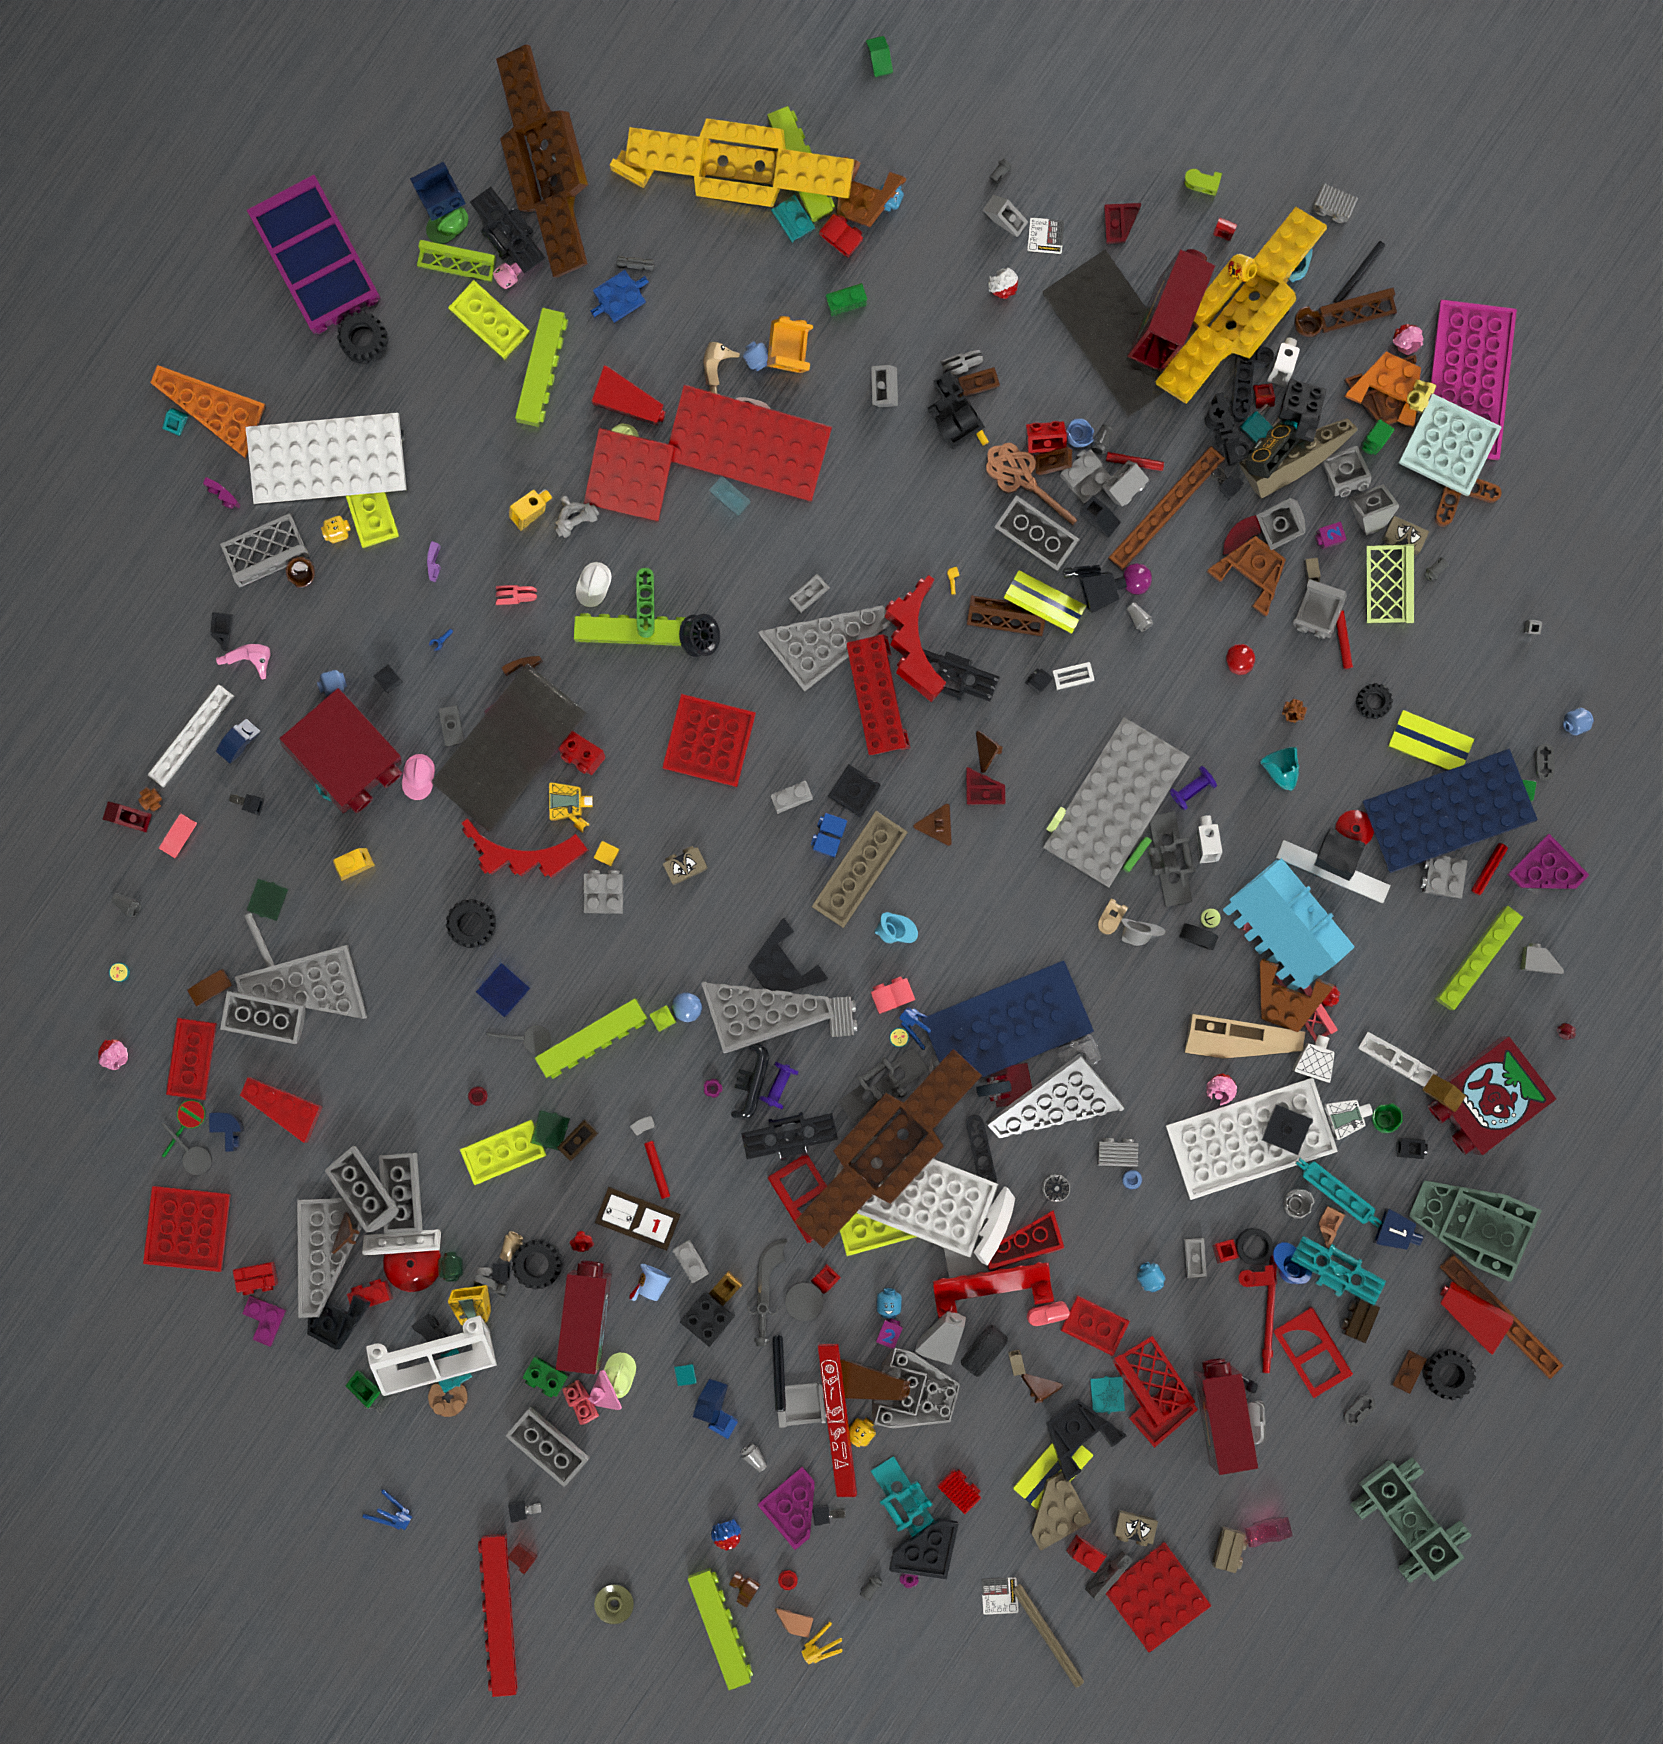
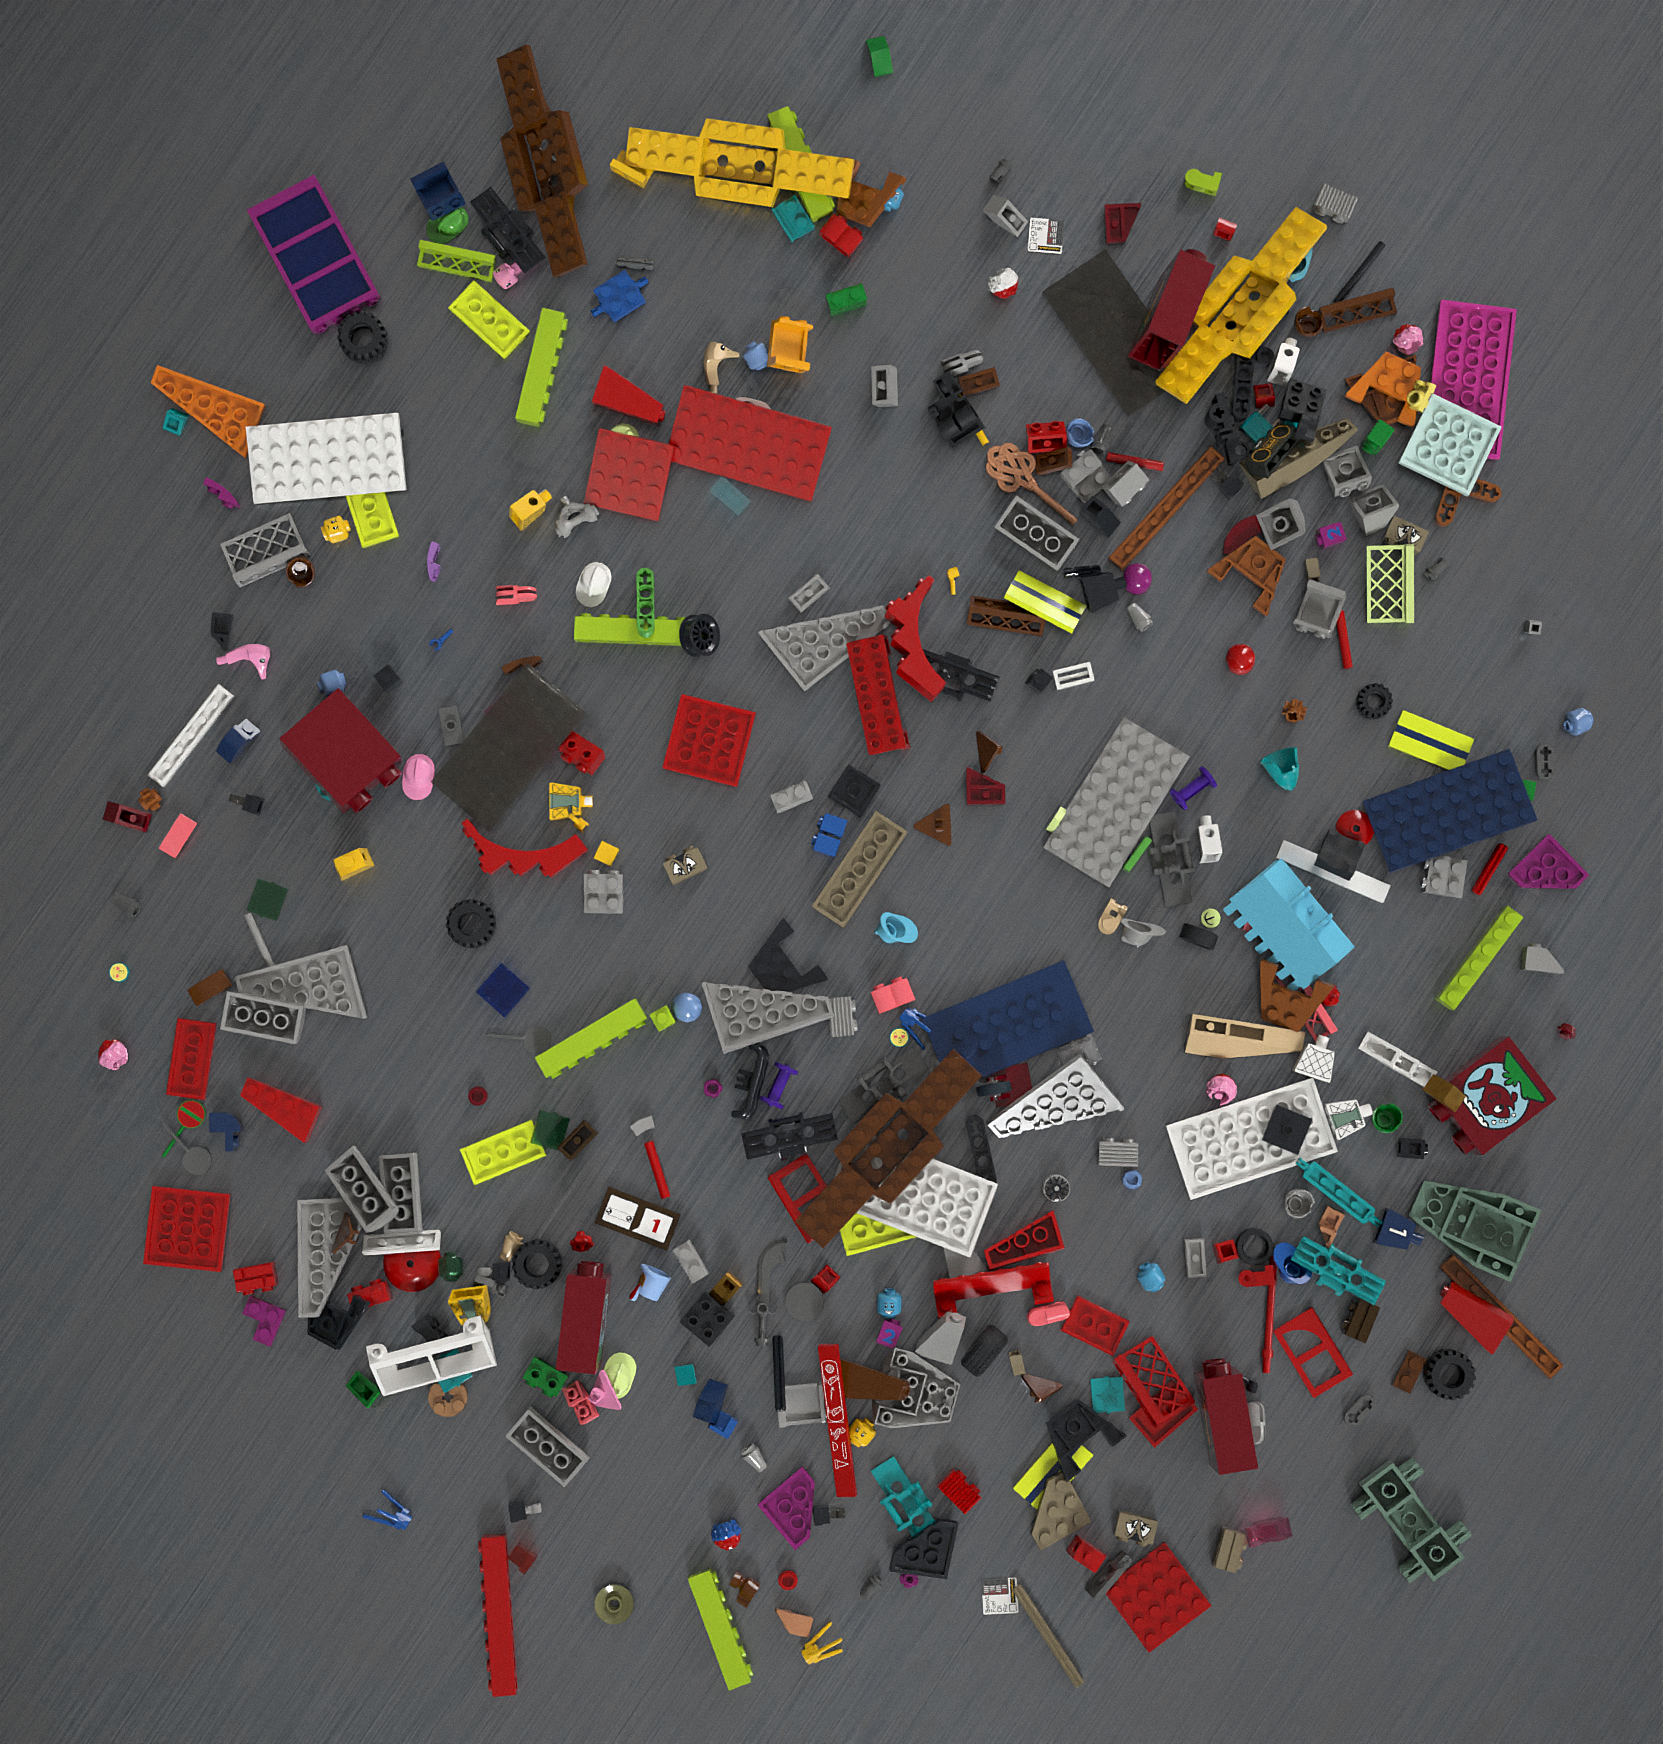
(996, 1226): white slope -> none
(1242, 267): yellow head -> none

